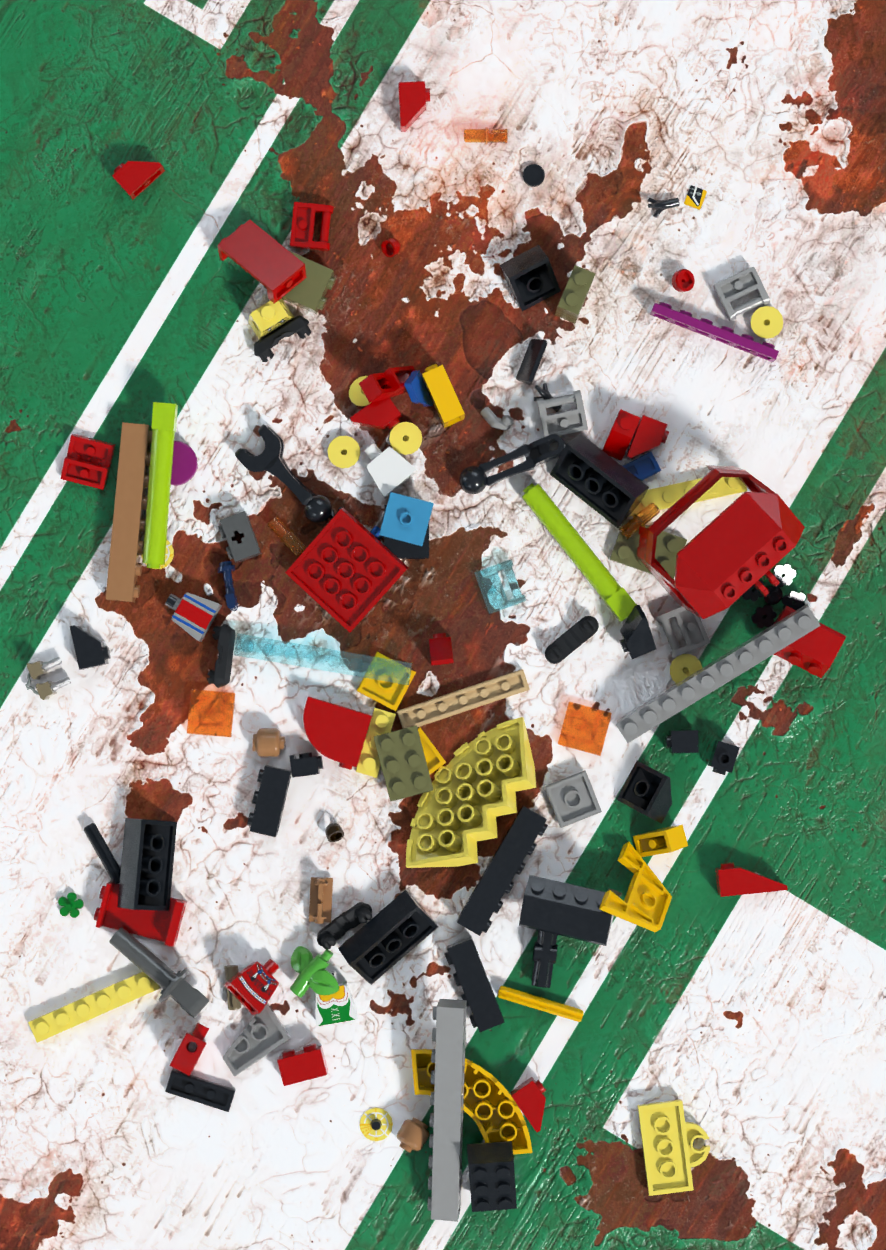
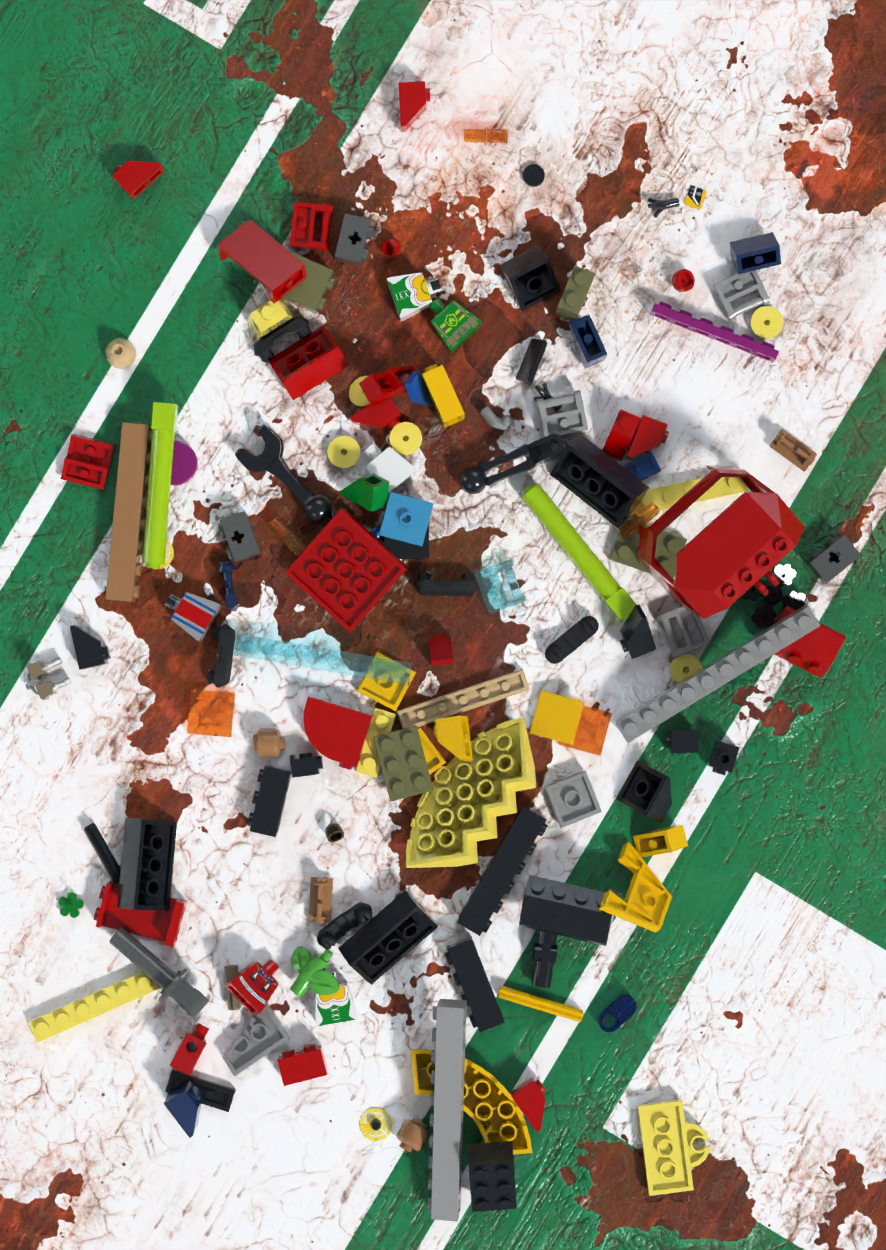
(120, 353): none -> tan brick
(185, 1106): none -> dark blue slope
(308, 362): none -> red slope
(352, 227): none -> dark grey brick
(368, 492): none -> green slope
(412, 293): none -> torso
(429, 587): none -> black piece
(453, 323): none -> green torso
(454, 736): none -> yellow slope
(556, 717): none -> yellow tile
(587, 341): none -> dark blue slope
(620, 1009): none -> clear blue piece
(739, 881): red slope -> none
(755, 253): none -> dark blue brick
(793, 450): none -> medium nougat hinge
(827, 570): none -> dark grey brick

